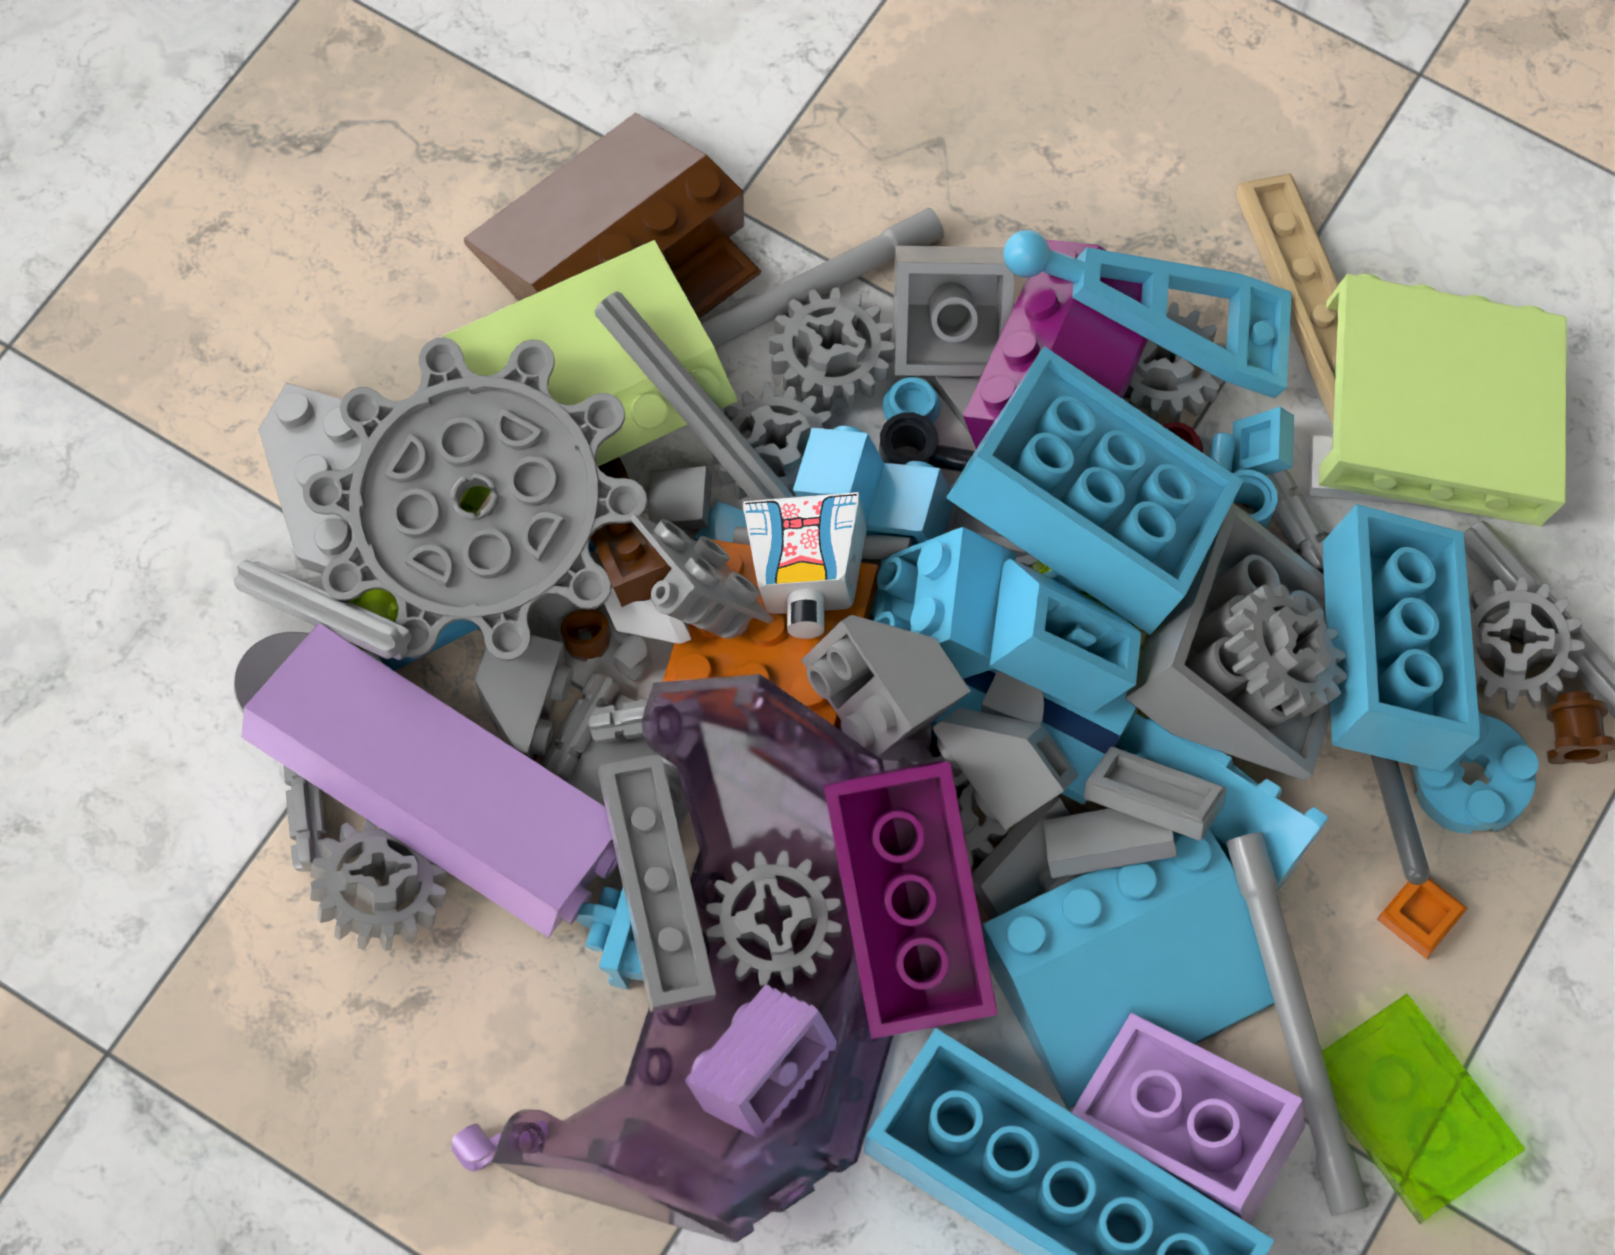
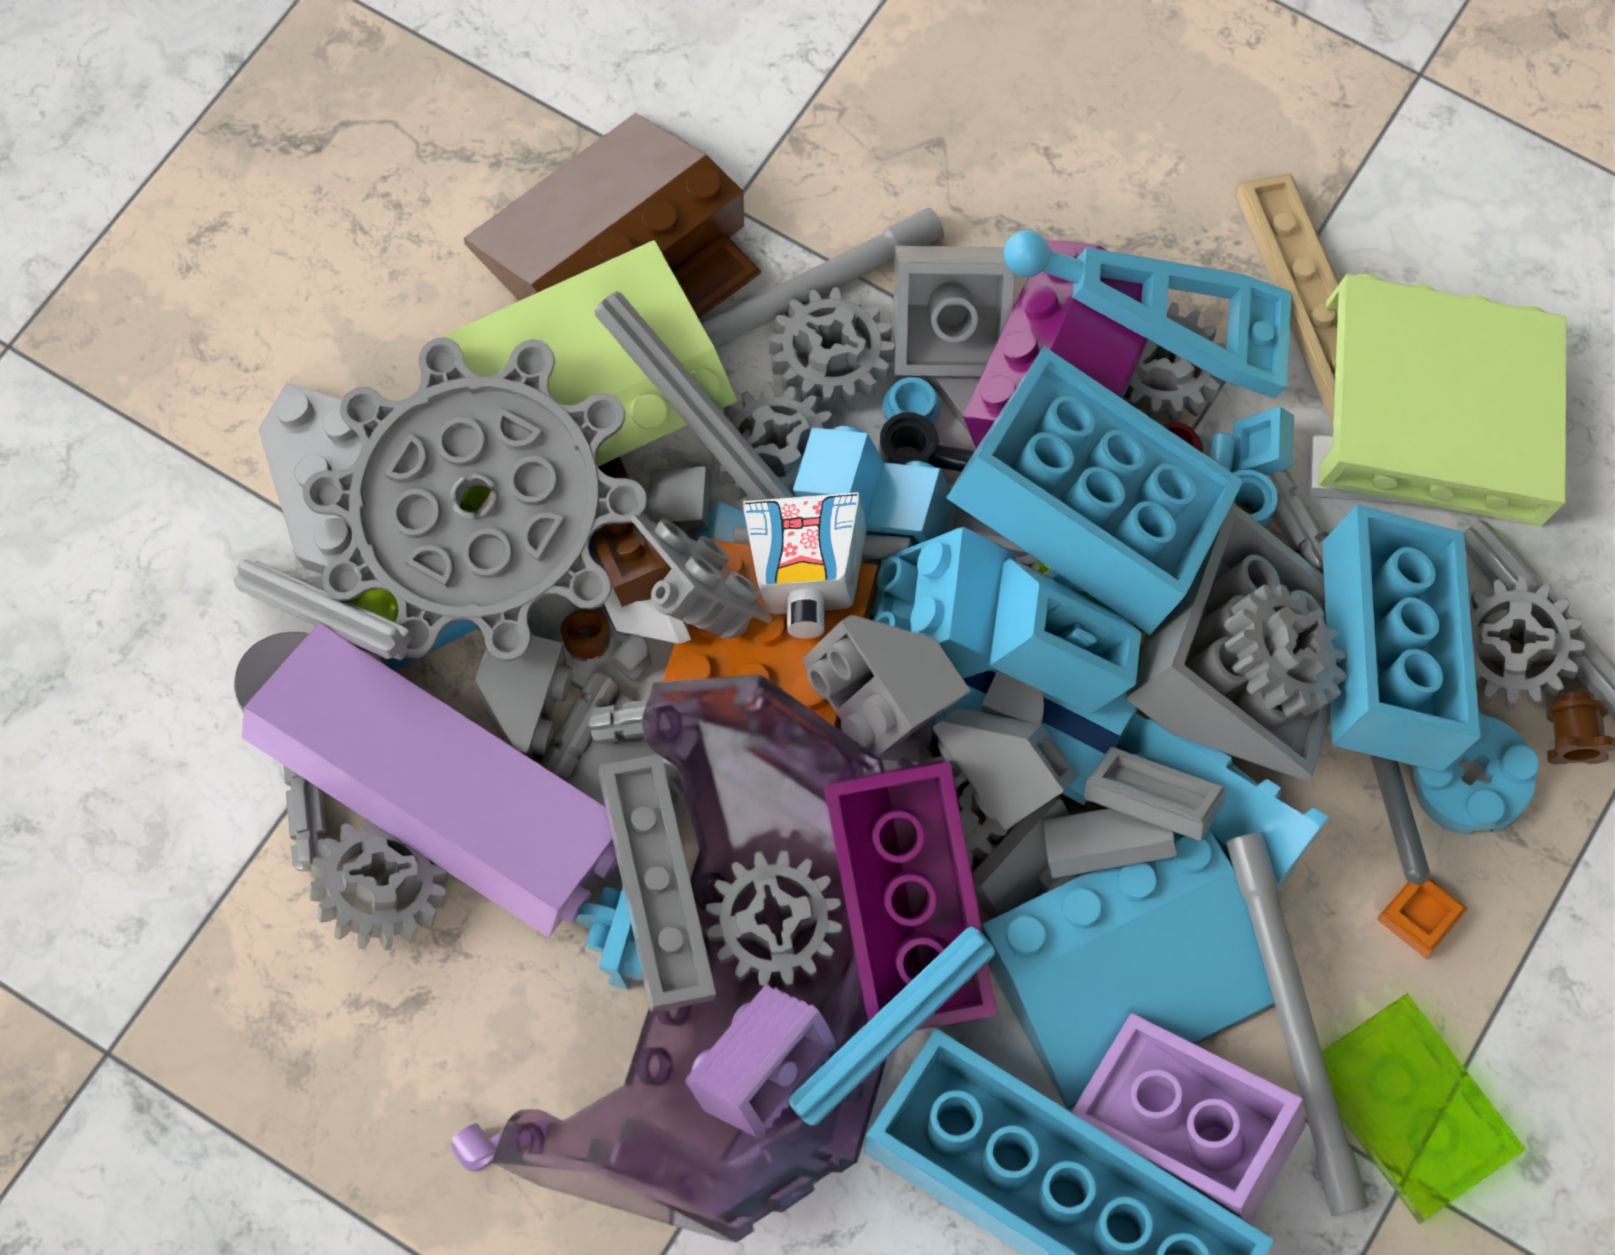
(891, 1026): none -> medium azure axle

